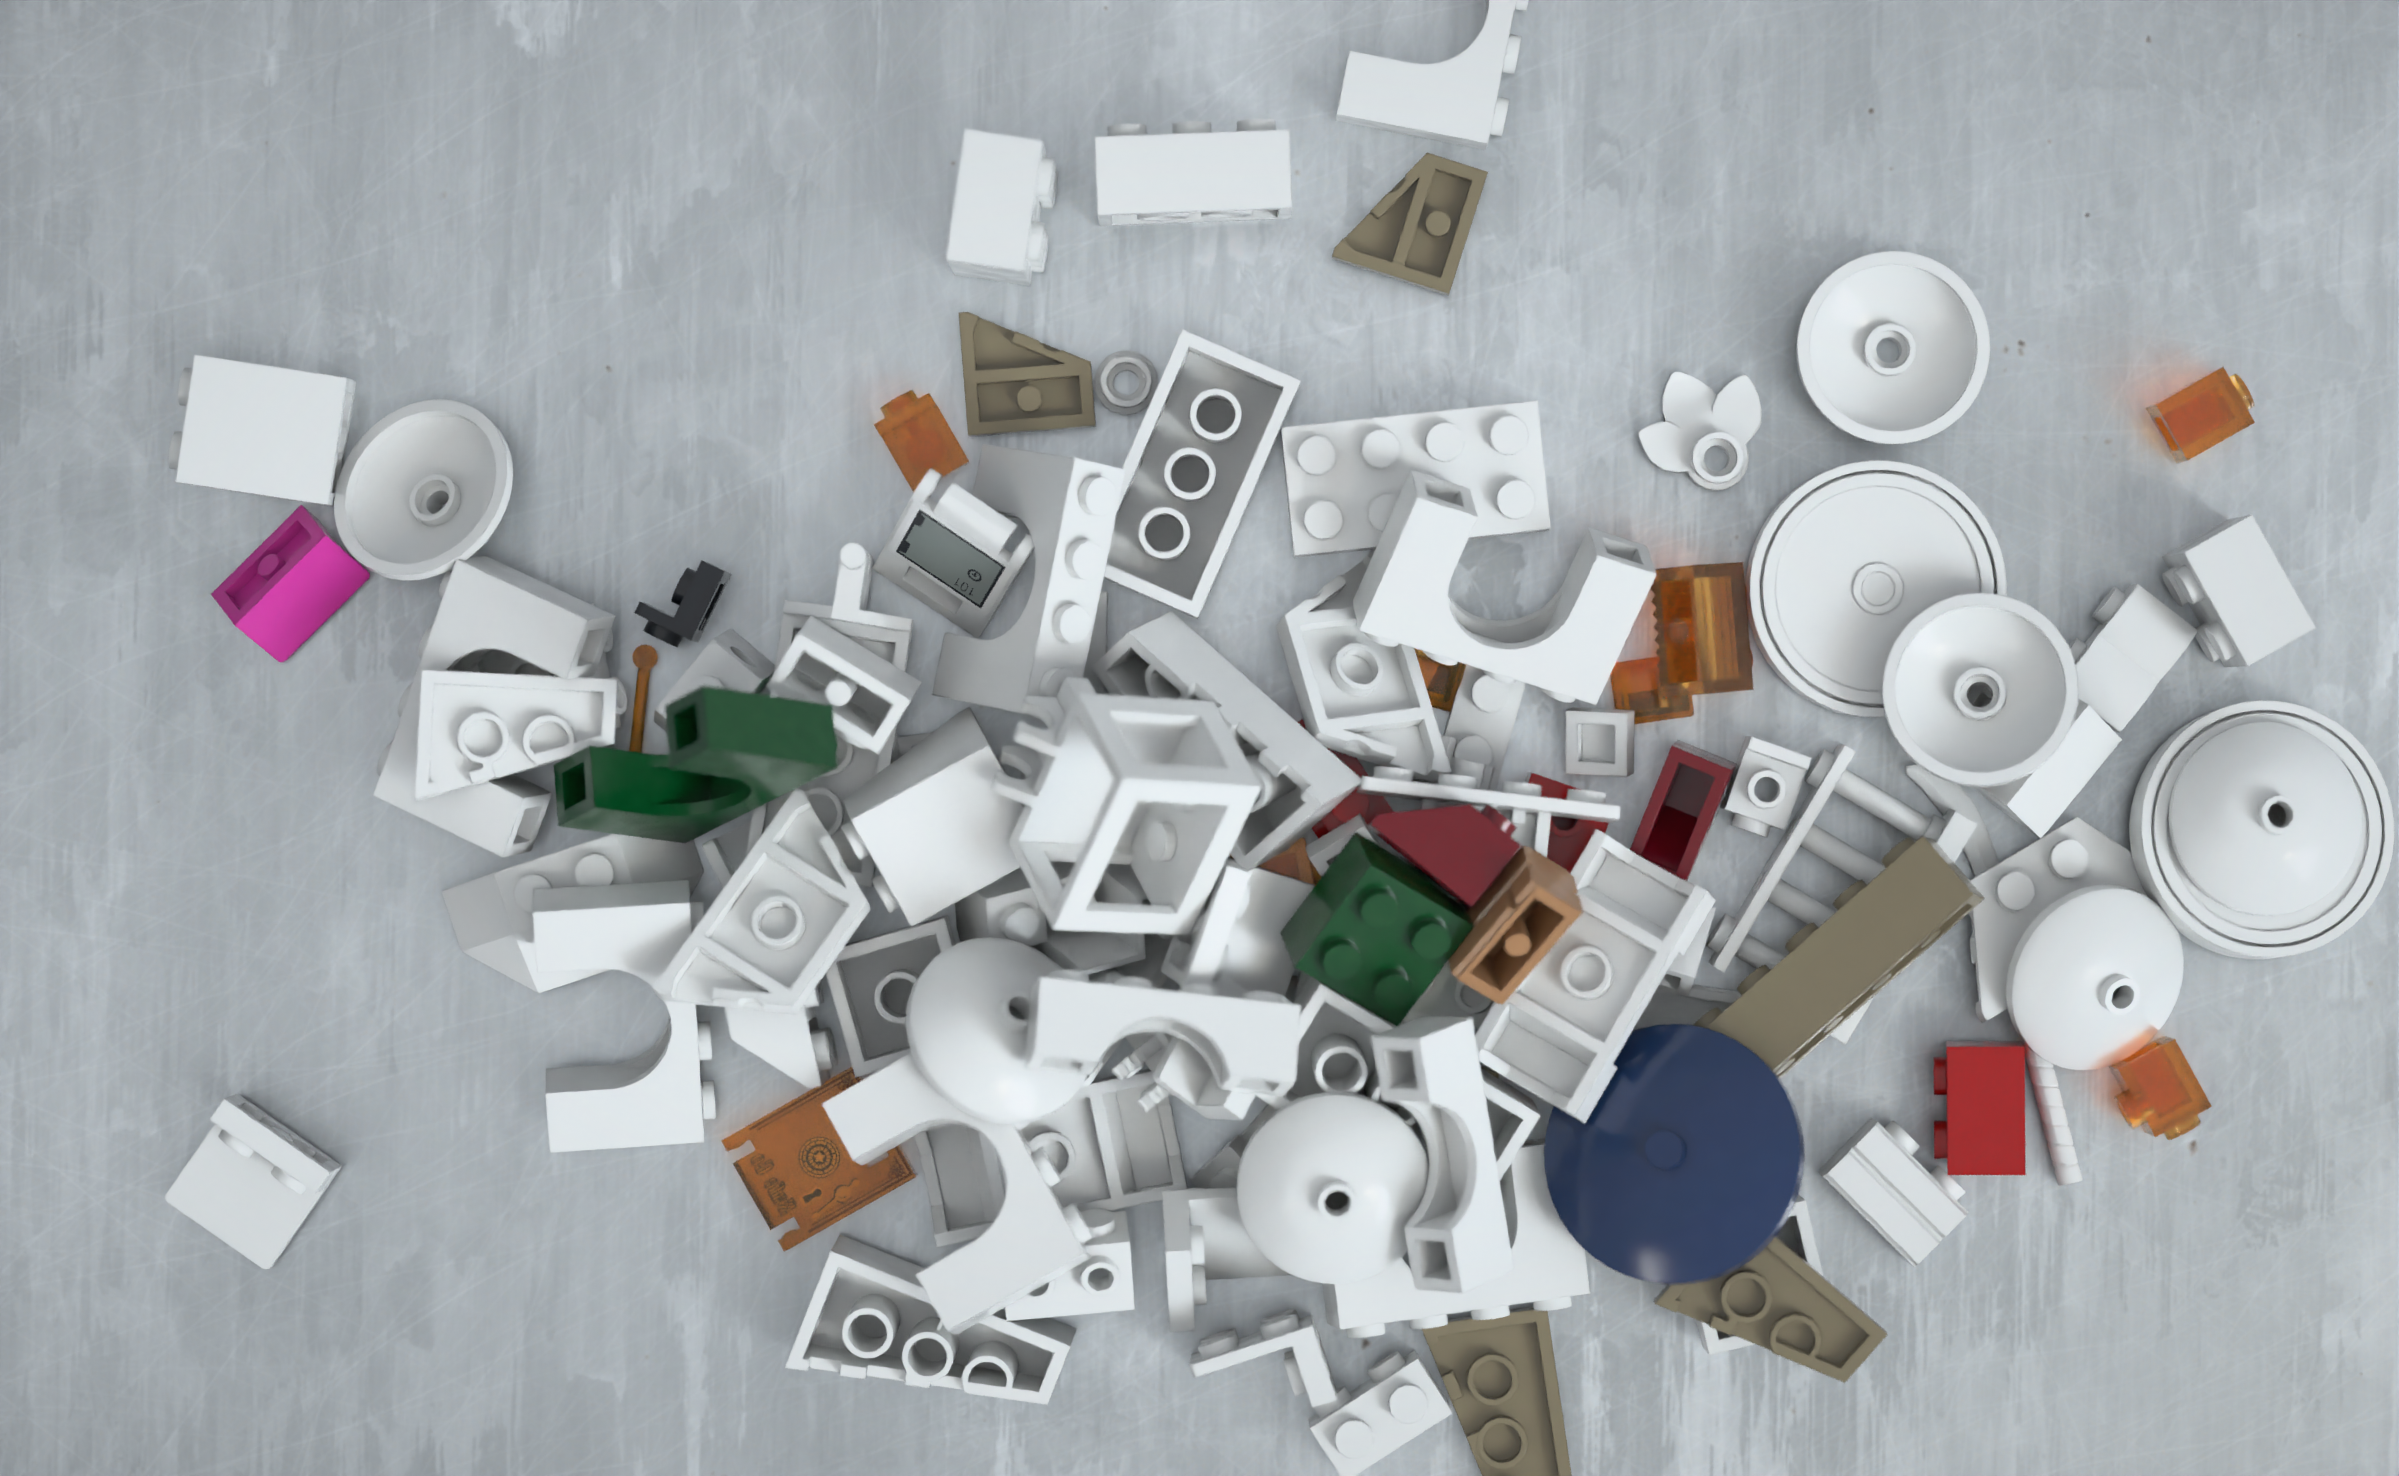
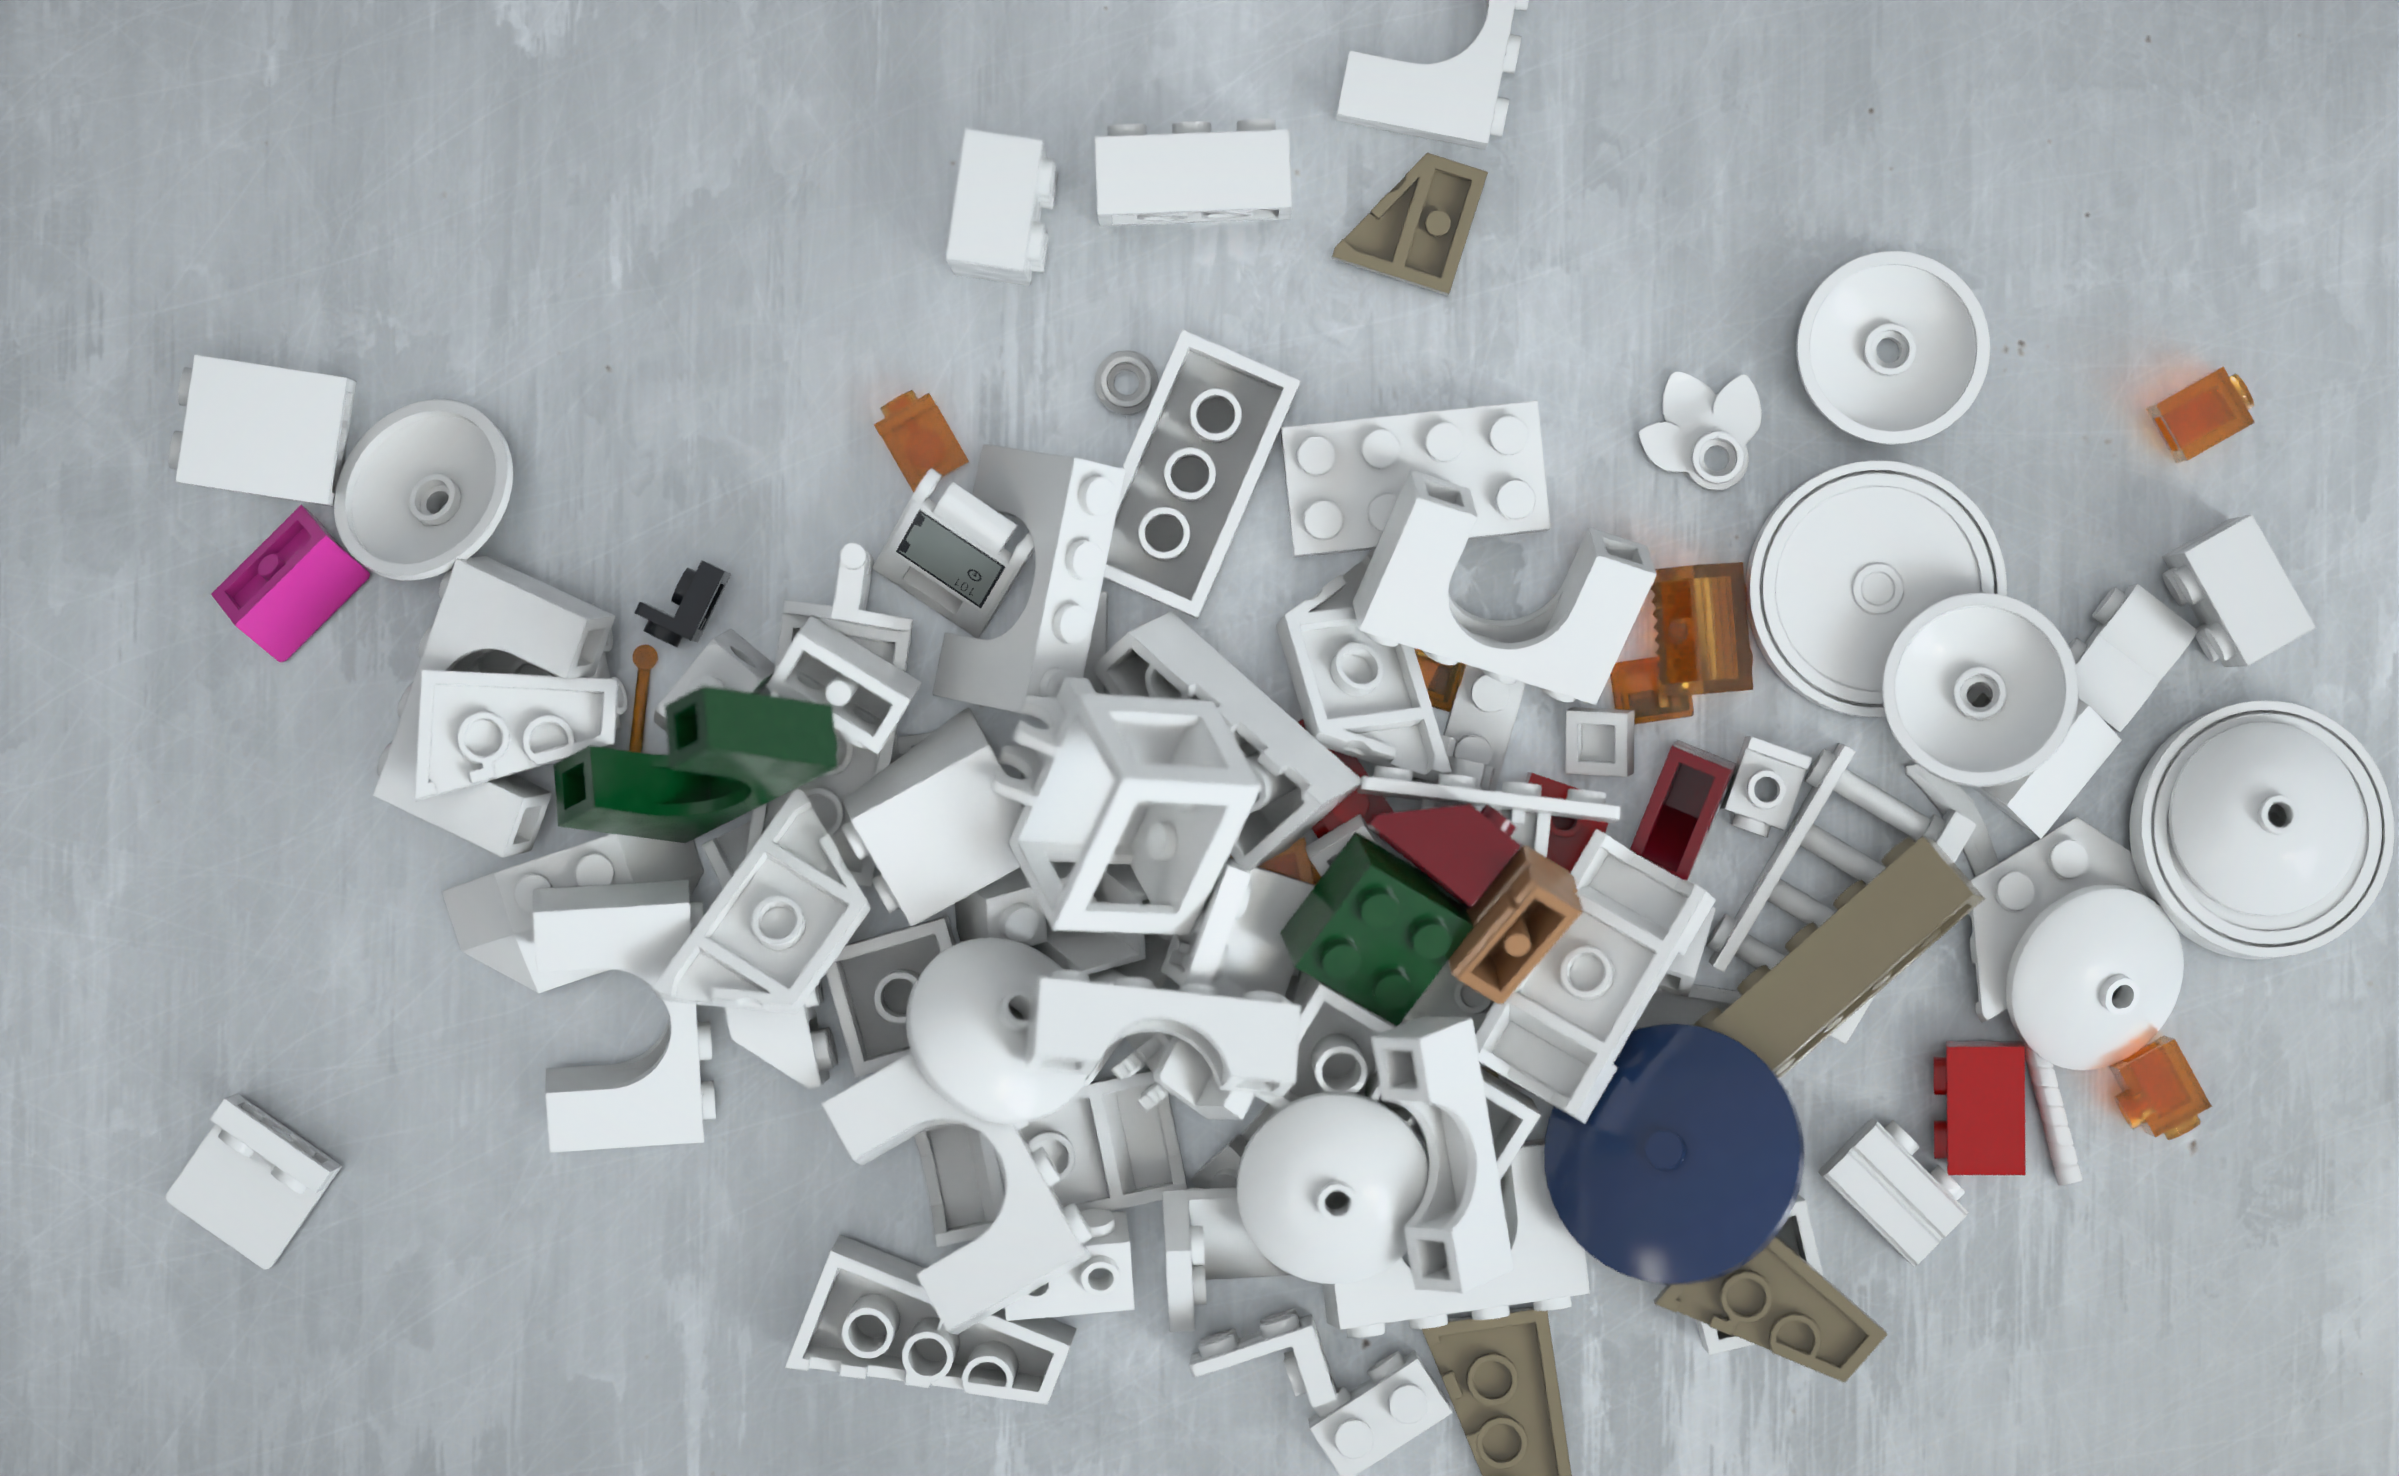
(805, 1167): clear orange container -> none
(1020, 382): dark tan wing -> none

